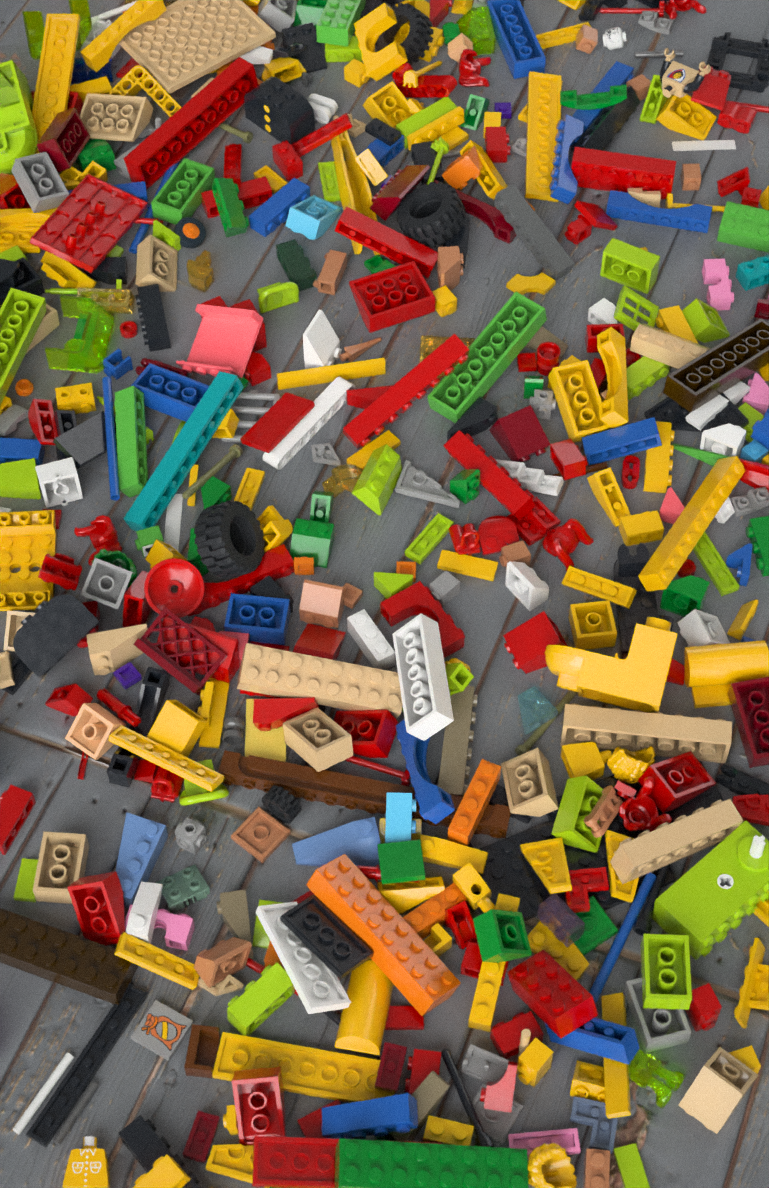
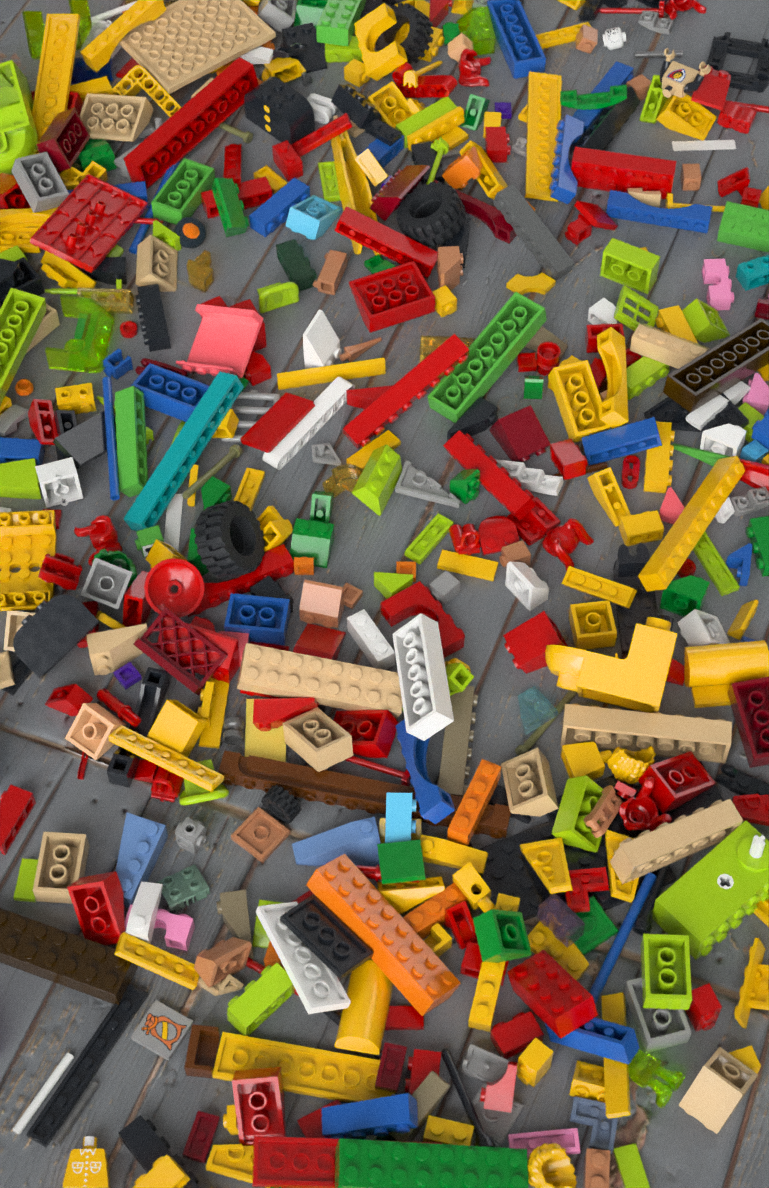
(101, 616): none -> yellow tile
(355, 105): none -> black slope
(524, 1041): tan bar -> none
(542, 403): light grey brick -> none

